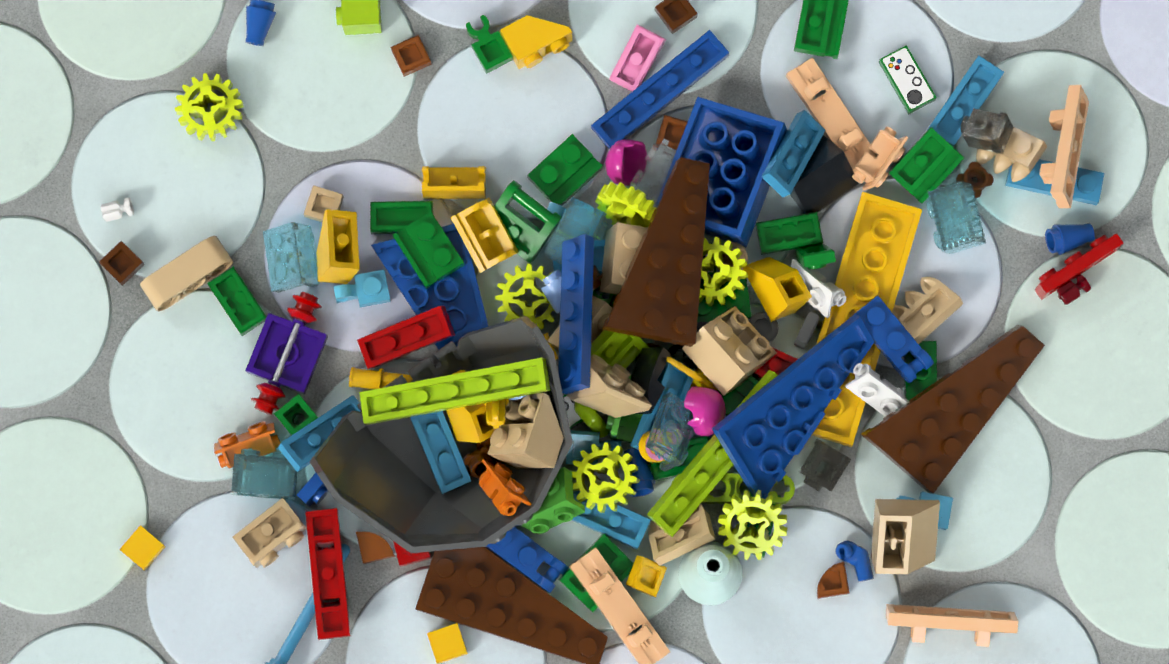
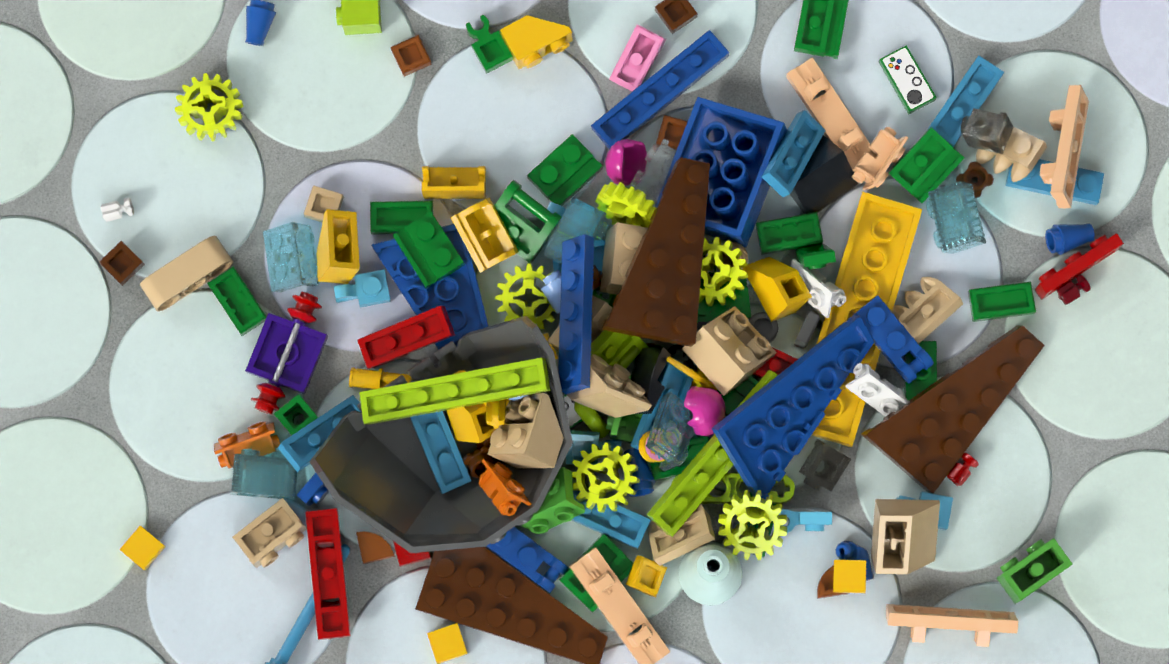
(812, 520): none -> medium azure plate
(849, 576): none -> yellow tile
(961, 472): none -> red piece
(1001, 301): none -> green tile
(1034, 571): none -> bright green brick

